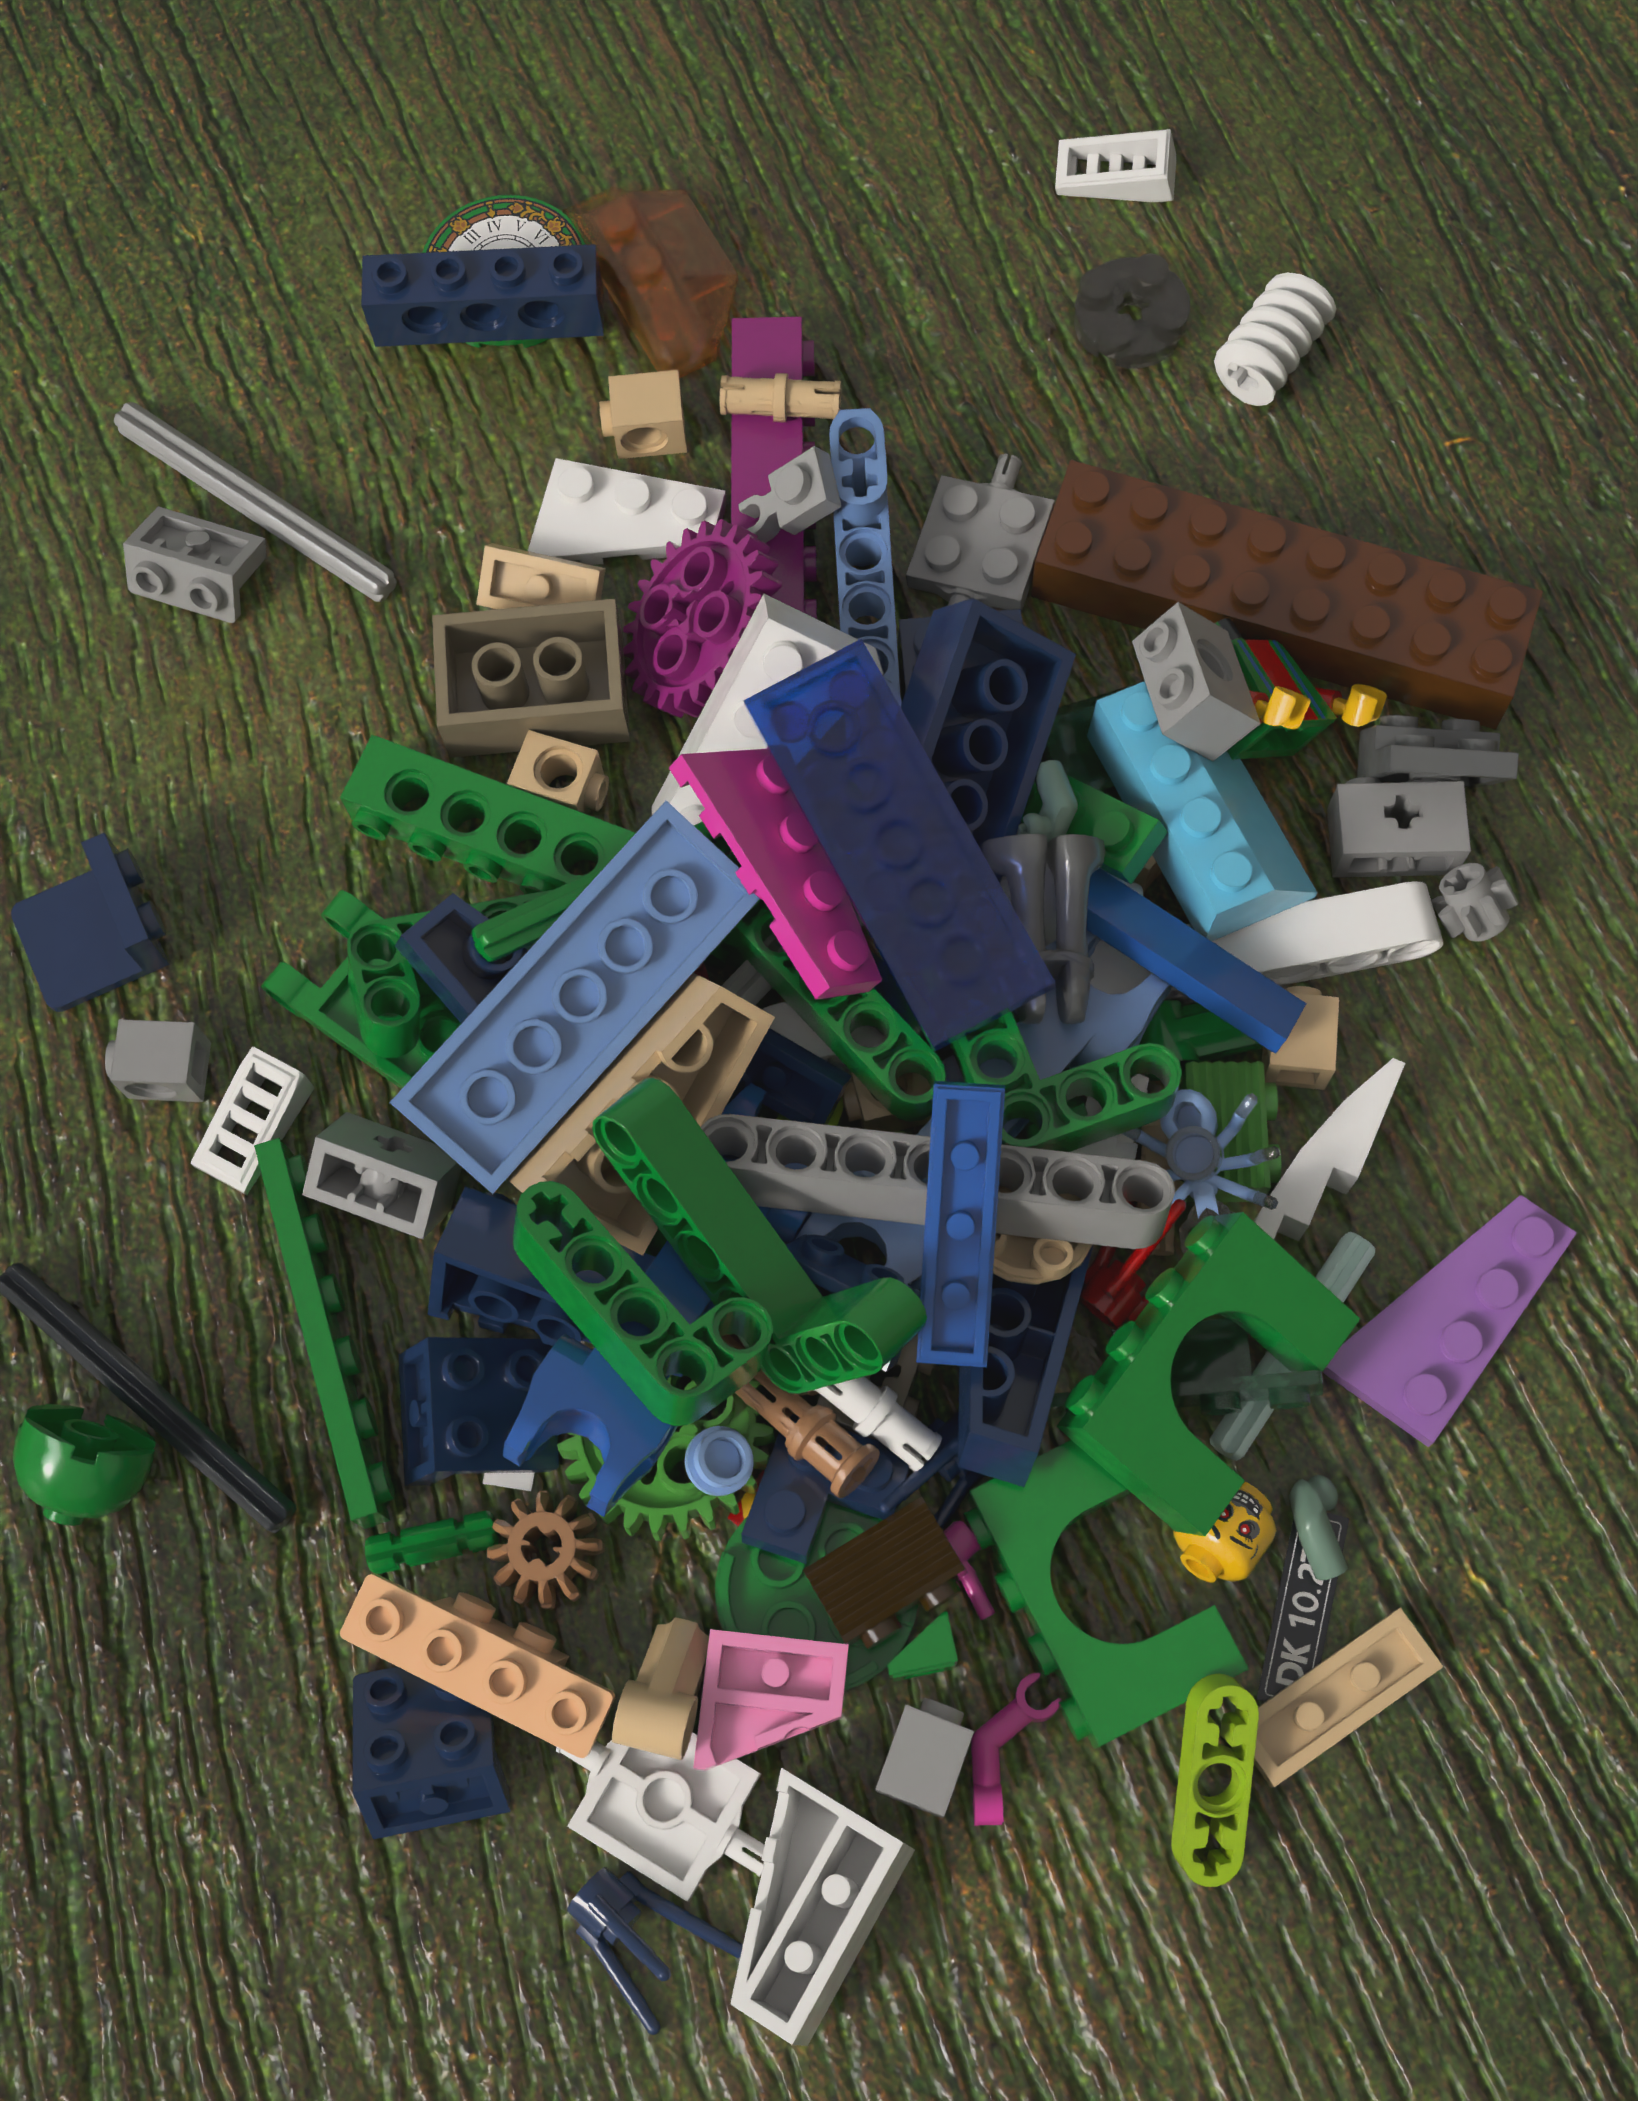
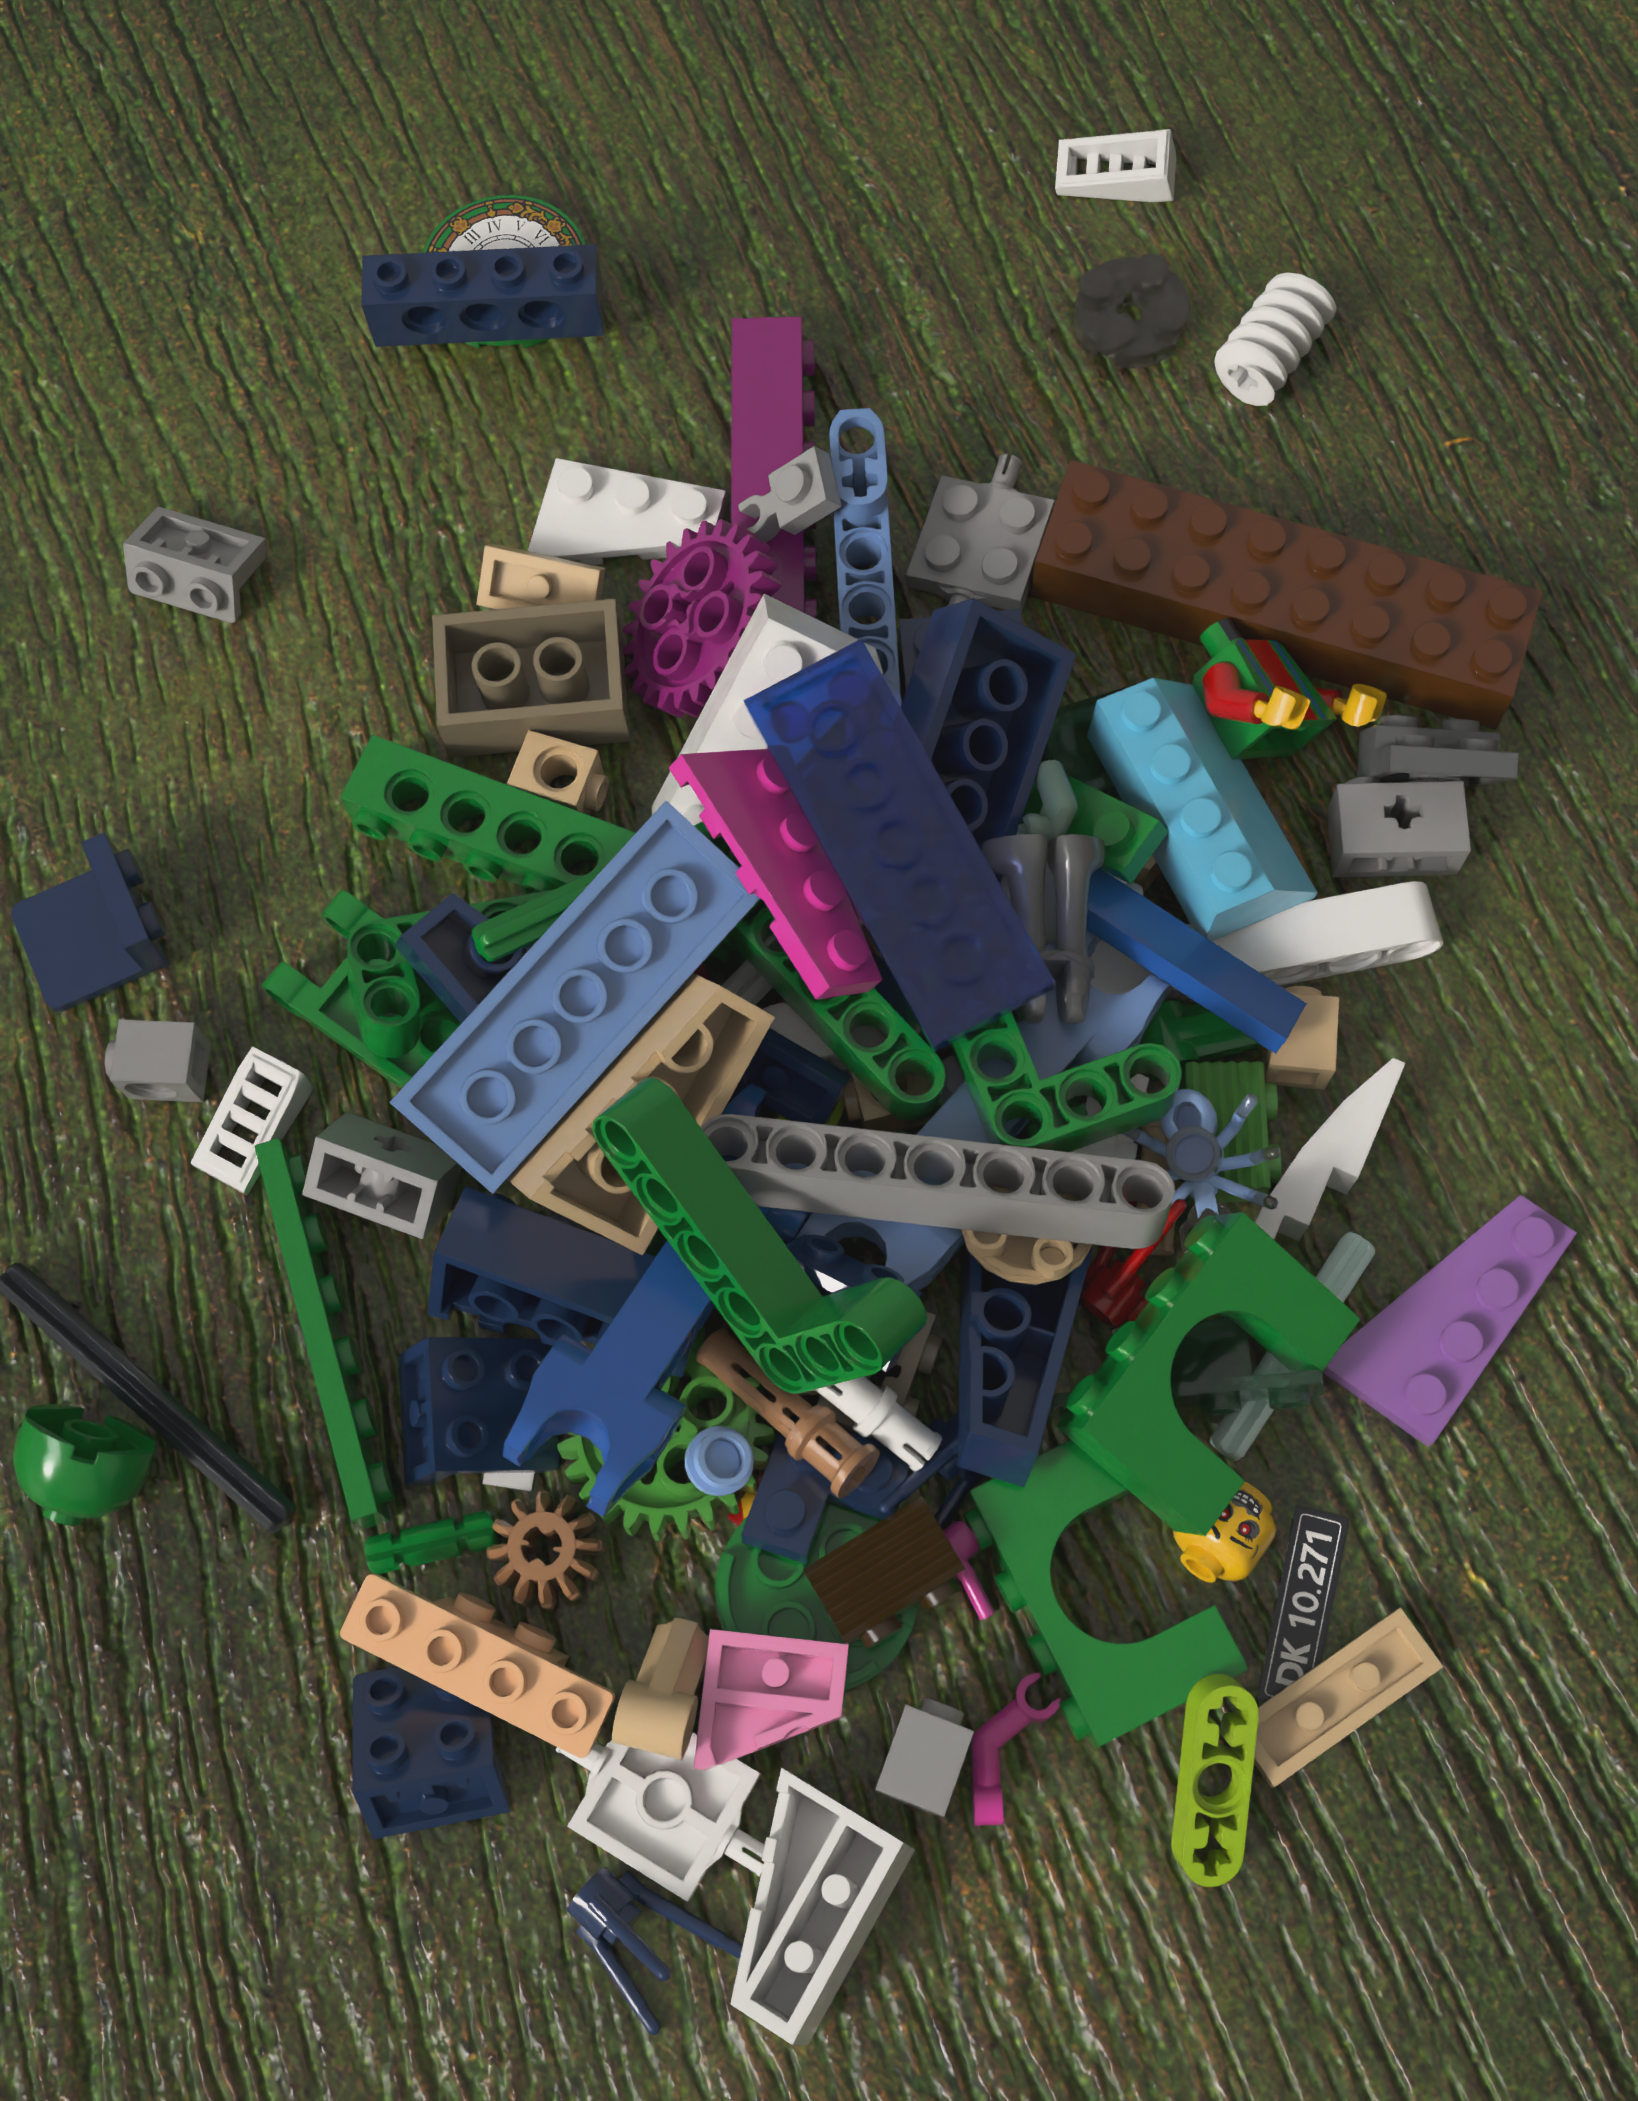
(255, 502): light grey axle -> none
(630, 1297): green beam -> none
(645, 414): tan brick -> none
(661, 271): clear orange wedge -> none
(780, 397): tan pin -> none
(927, 1654): green slope -> none
(960, 1222): blue tile -> none
(1195, 682): light grey brick -> none
(1309, 1506): sand green arm -> none
(1474, 902): light grey gear -> none

